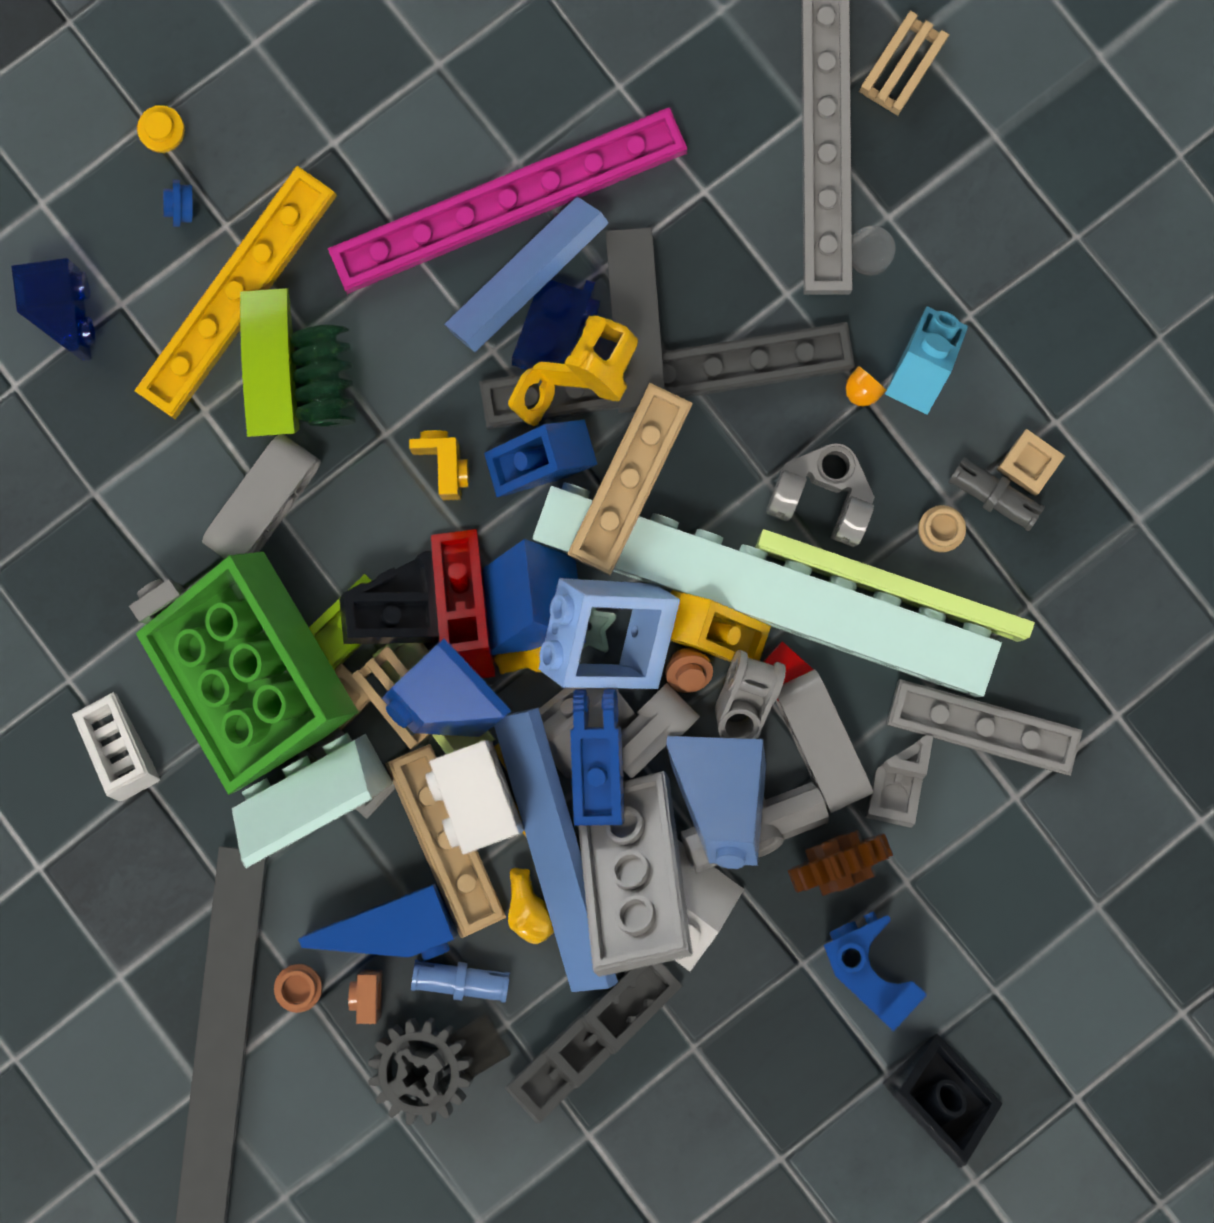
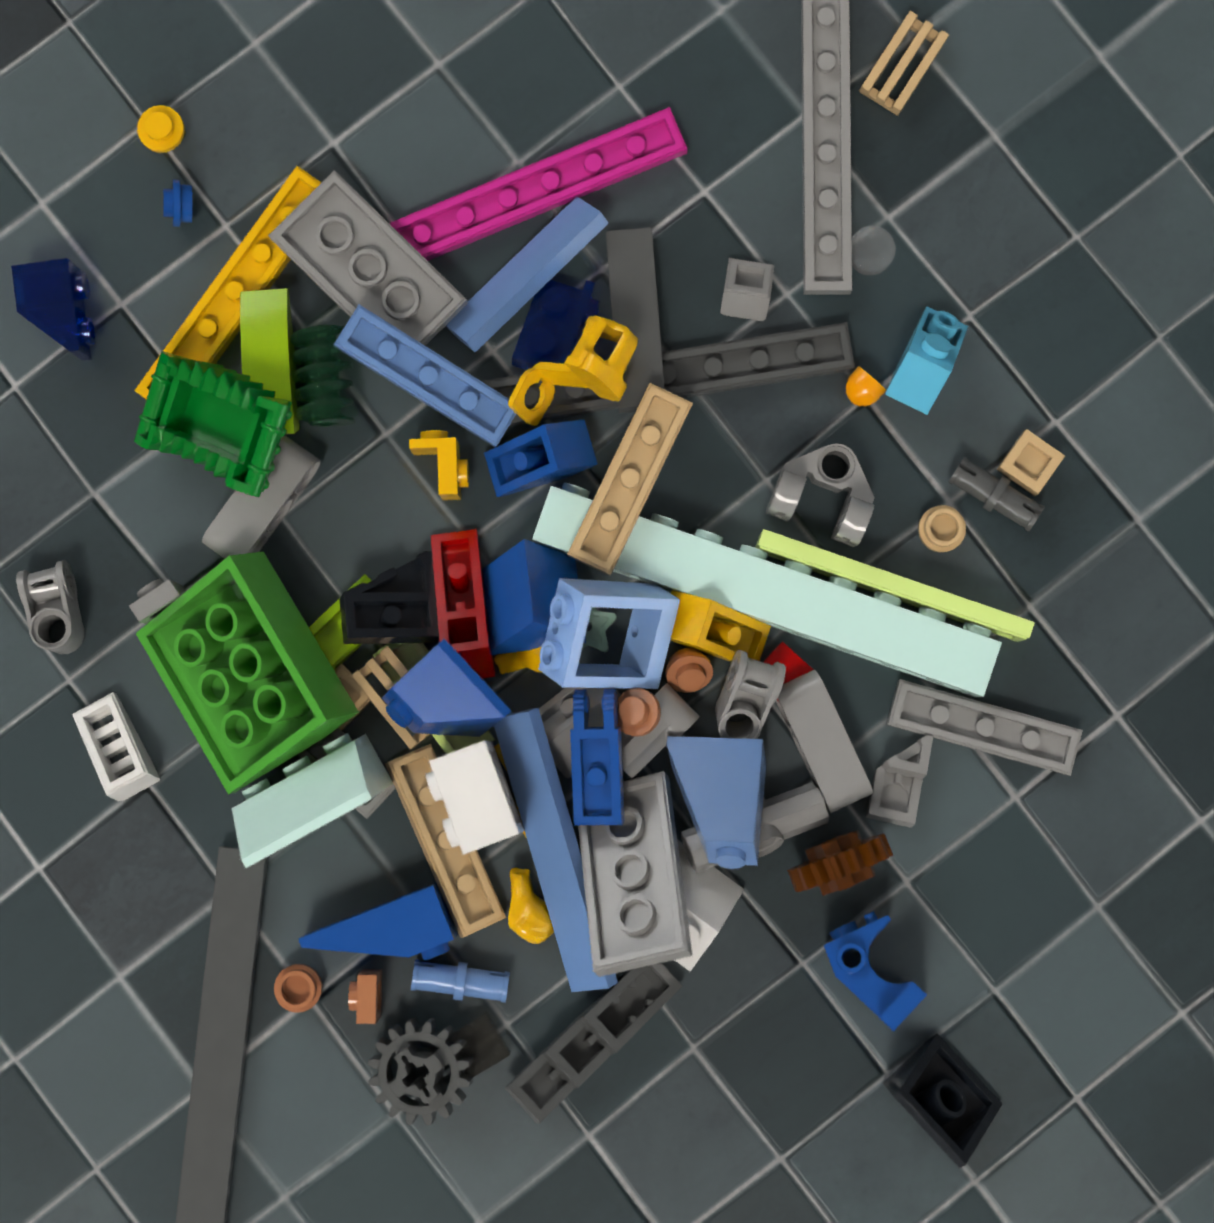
(48, 598): none -> light grey piece
(214, 420): none -> green piece
(366, 261): none -> light grey tile
(425, 375): none -> medium blue tile
(638, 712): none -> nougat plate
(747, 289): none -> light grey slope

